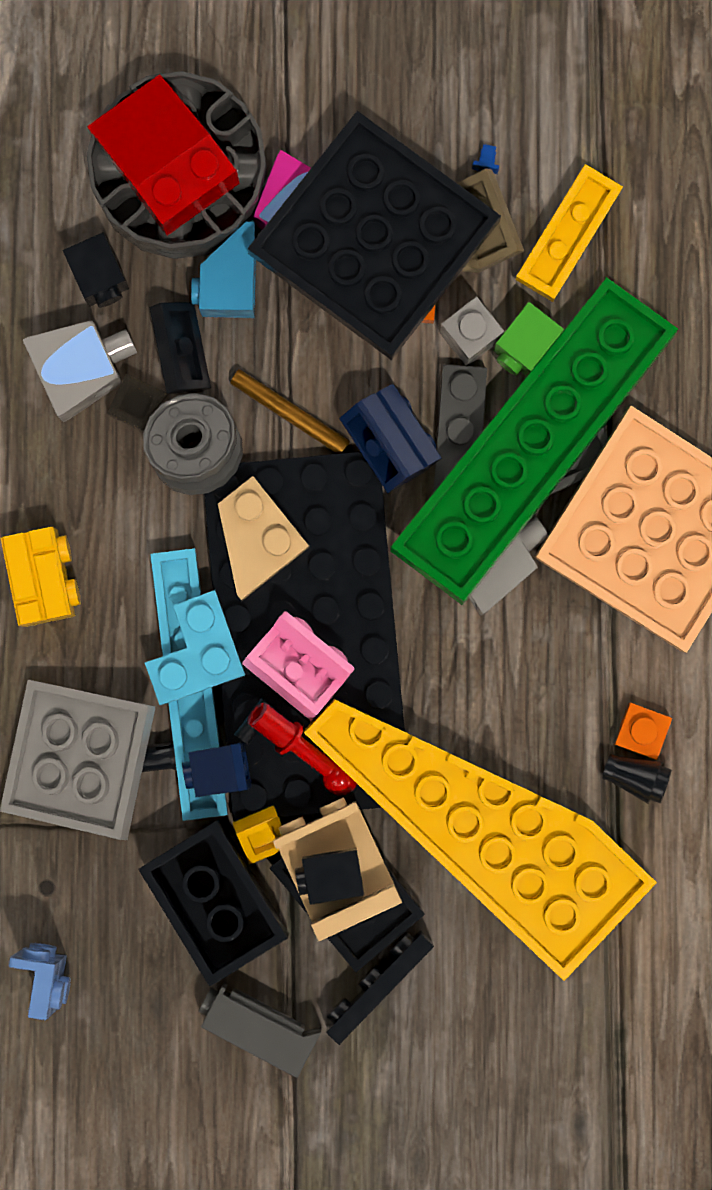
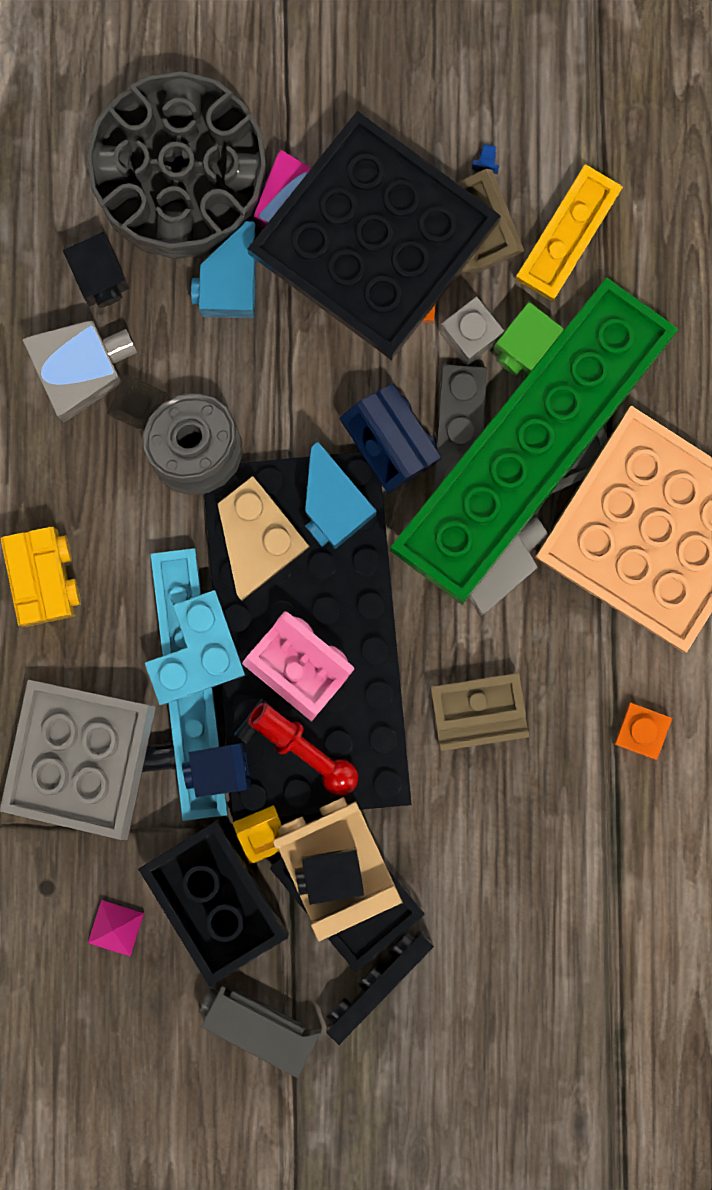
(49, 984): medium blue bracket -> none
(116, 928): none -> dark pink slope
(164, 154): red slope -> none
(180, 347): black plate -> none
(289, 412): pearl gold bar -> none
(333, 501): none -> dark azure slope
(479, 712): none -> dark tan plate
(518, 853): yellow wing -> none
(638, 777): black cone -> none

